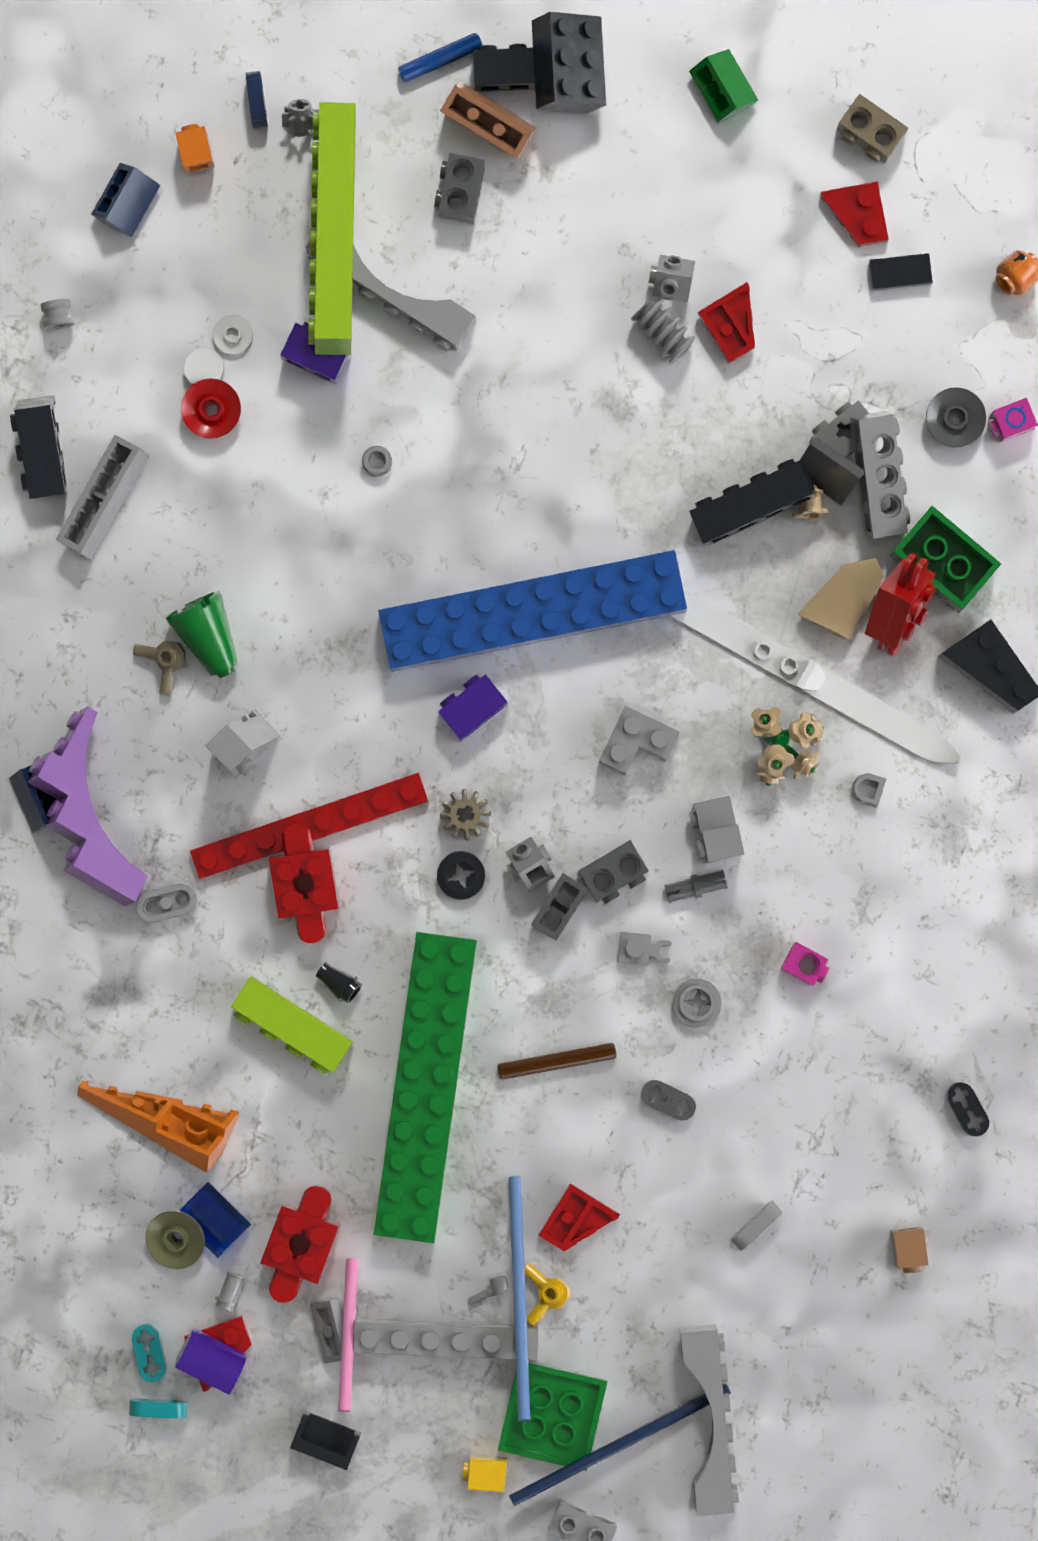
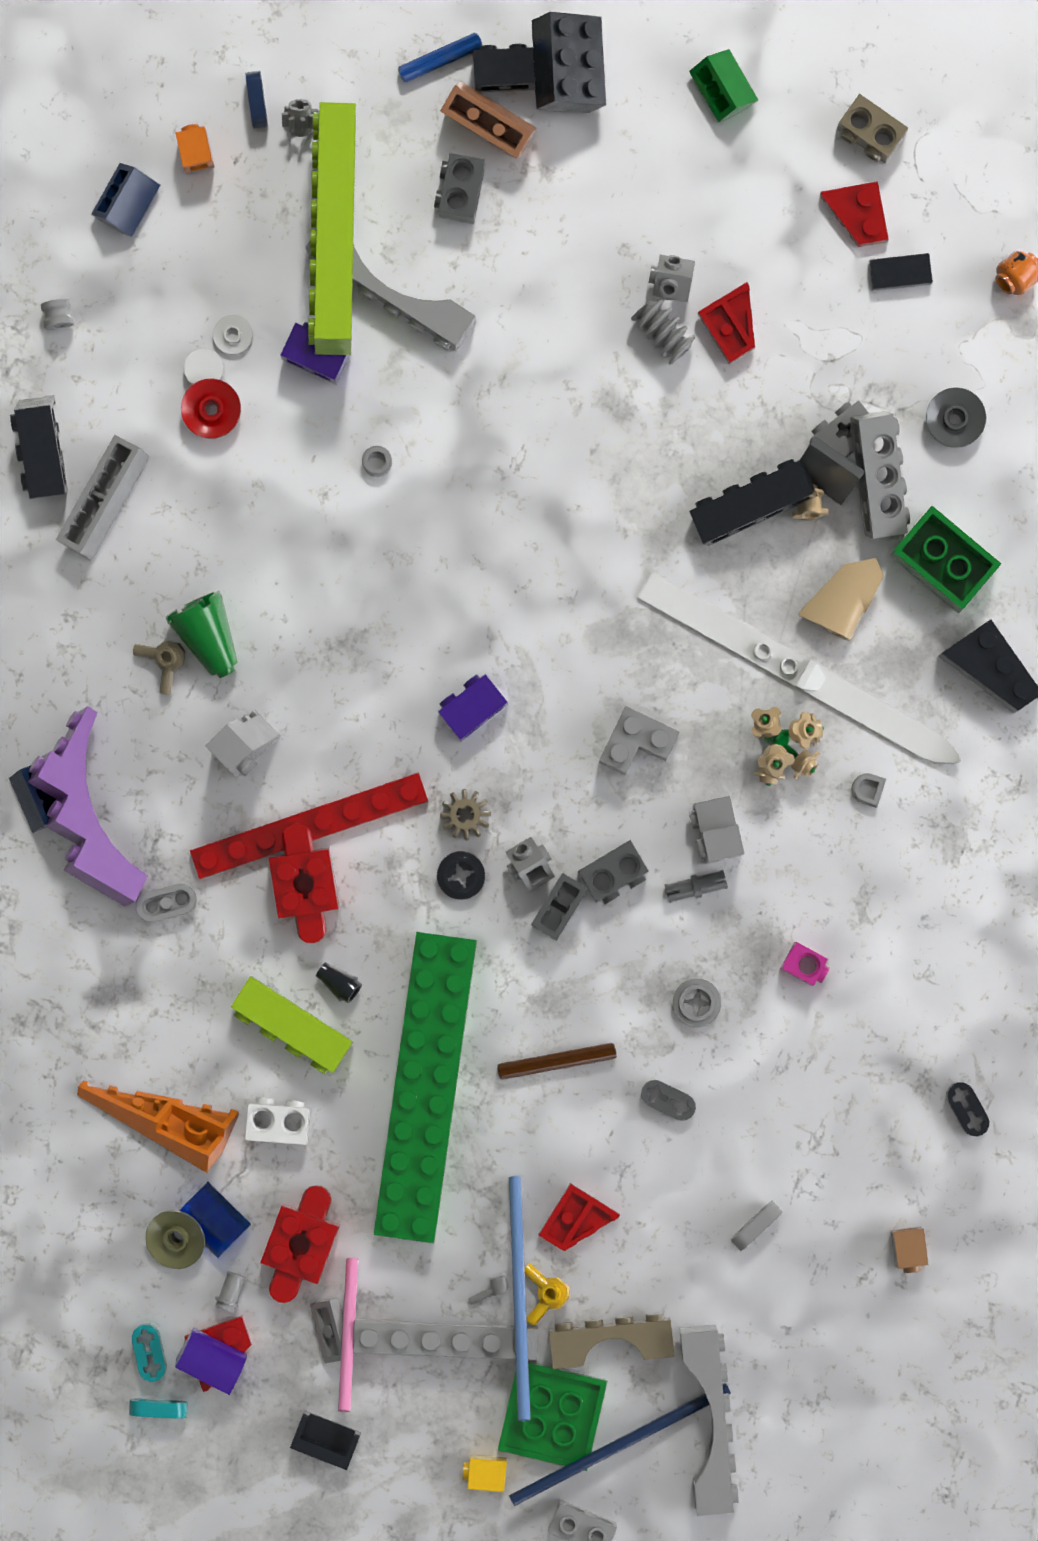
(277, 1131): none -> white brick
(532, 611): blue brick -> none
(636, 948): light grey plate -> none
(649, 1336): none -> dark tan arch
(901, 604): red brick -> none
(1012, 420): dark pink brick -> none

